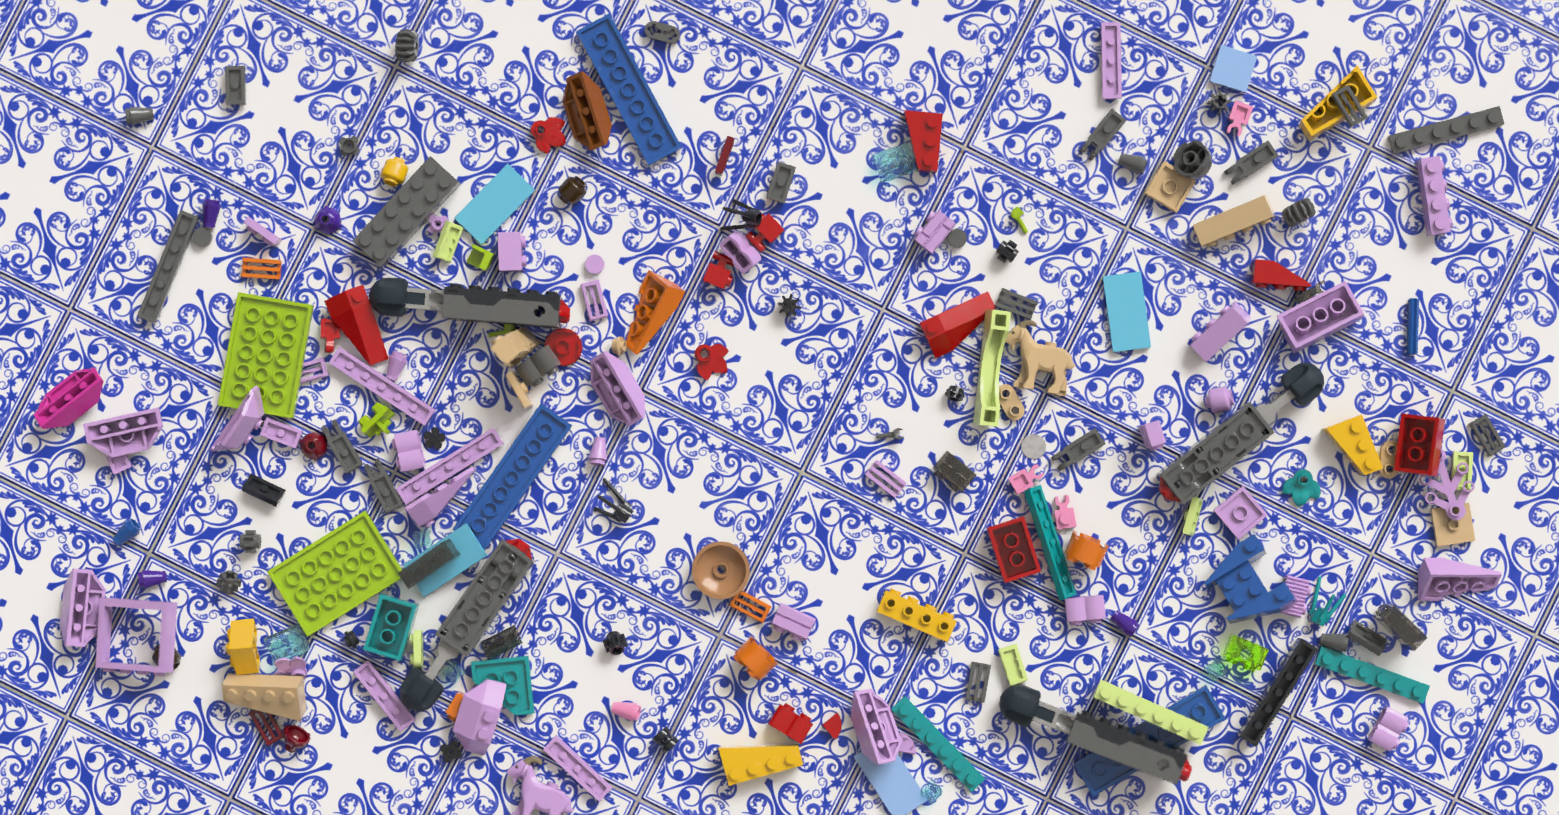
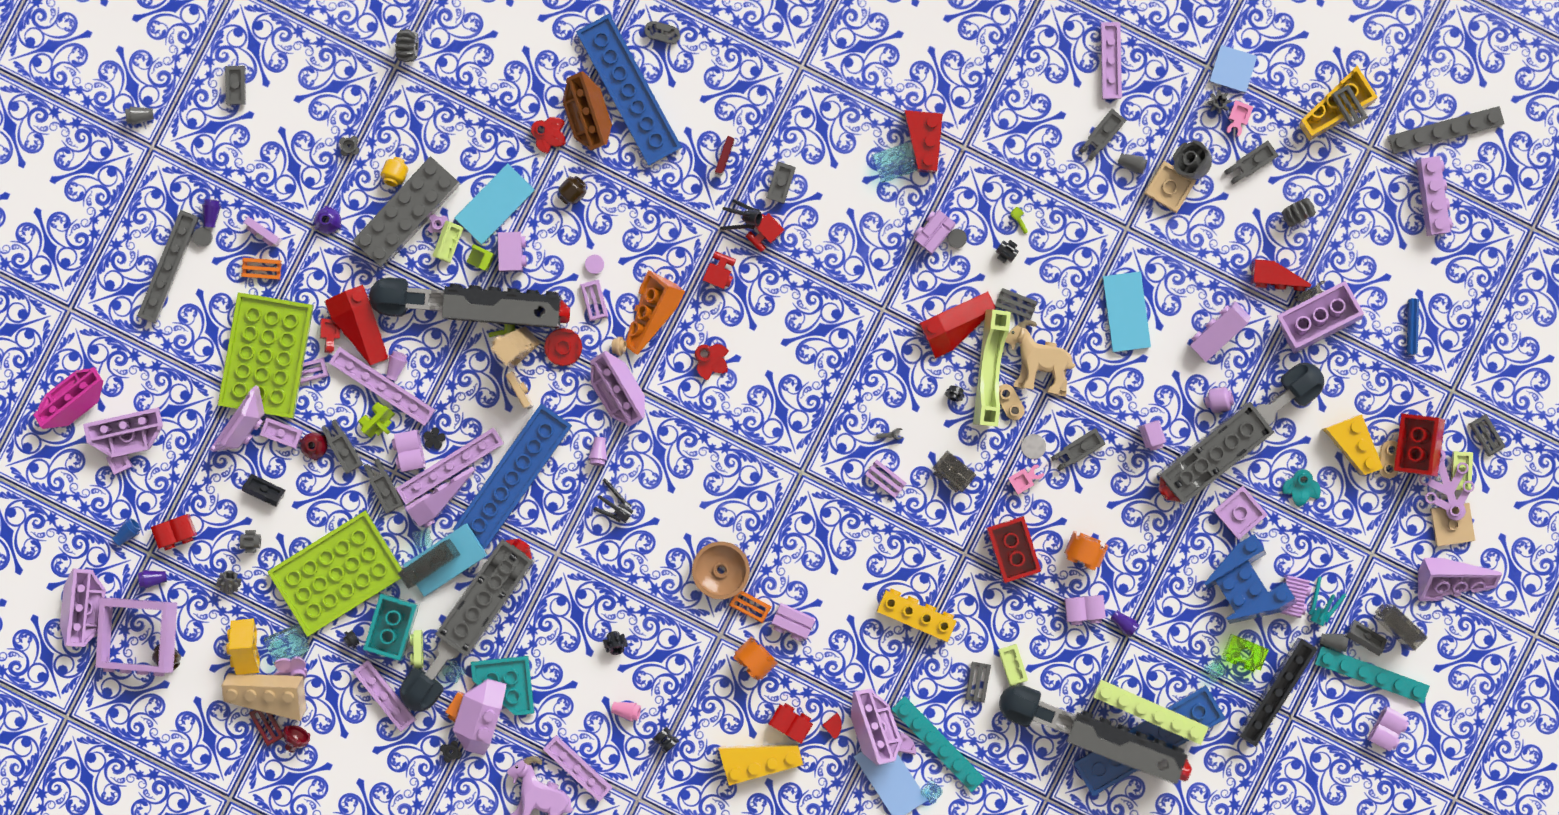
(174, 531): none -> red brick
(501, 642): clear smoke plate -> none
(537, 366): dark grey brick -> none
(738, 249): lavender brick -> none
(784, 309): black gear -> none
(1050, 542): teal plate -> none
(1064, 516): bright pink plate -> none
(1191, 516): yellowish green plate -> none
(1234, 220): tan wedge -> none

